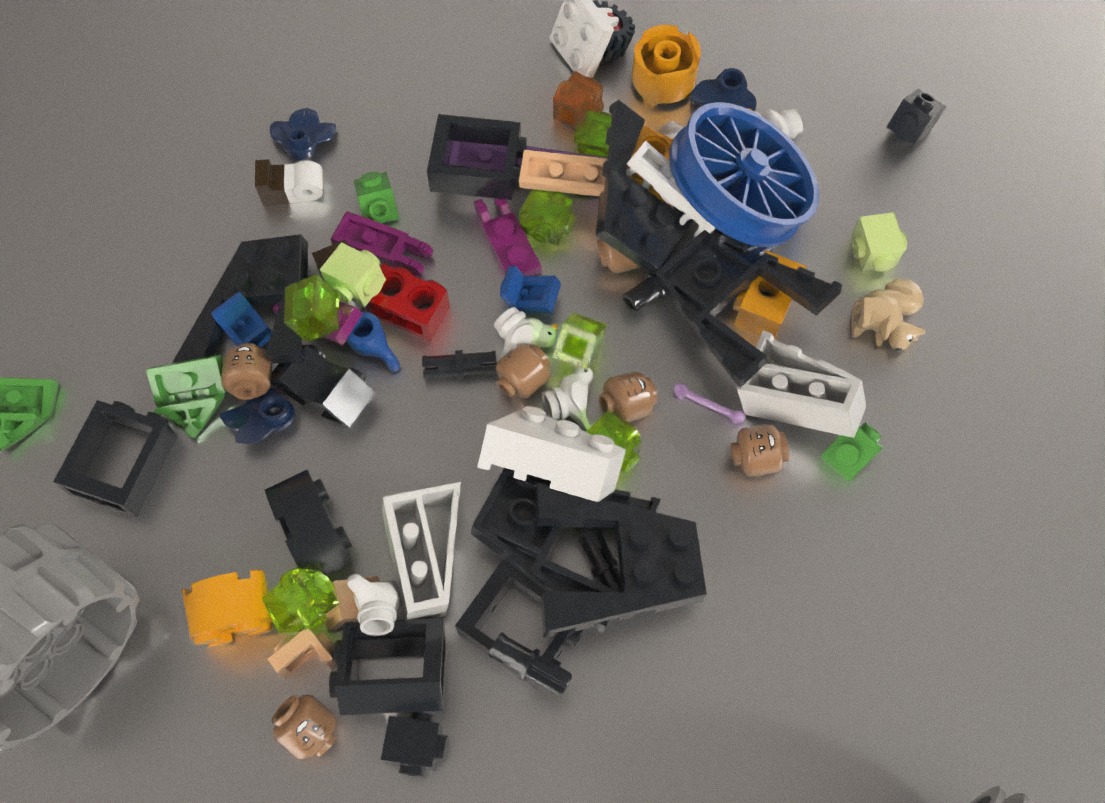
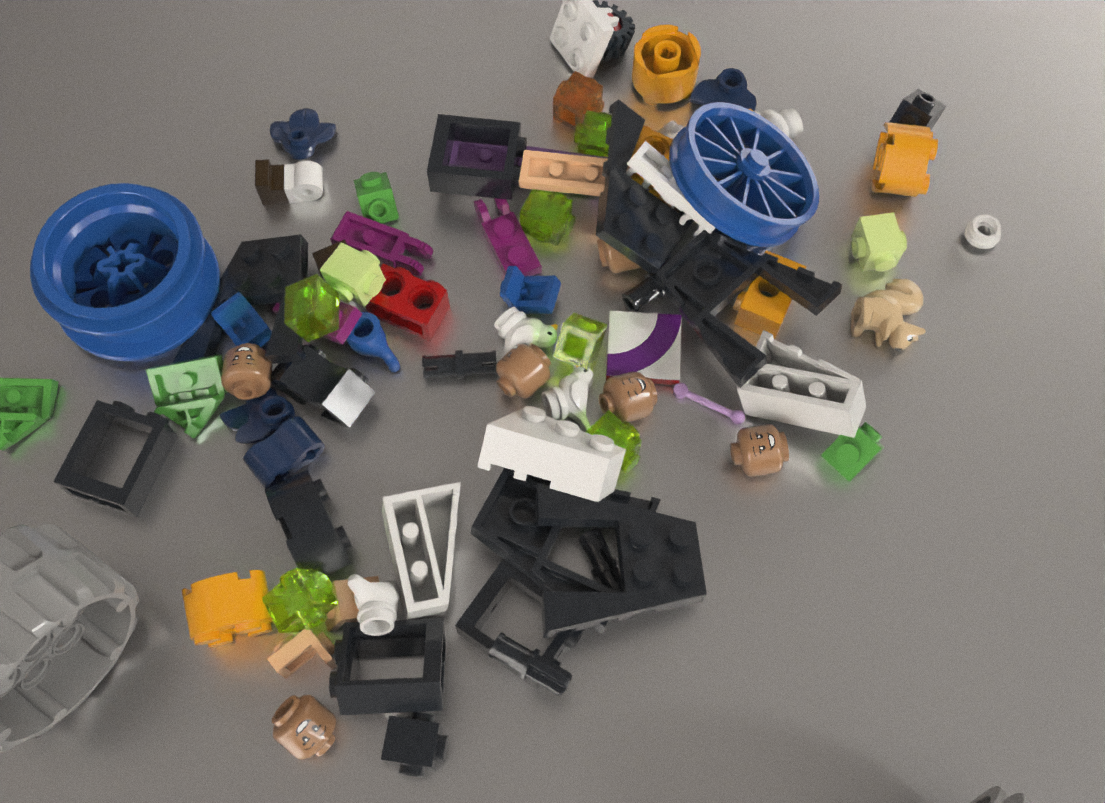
(125, 224): none -> blue wheel
(284, 452): none -> dark blue axle
(645, 345): none -> tile
(903, 159): none -> light orange brick
(986, 224): none -> white plate

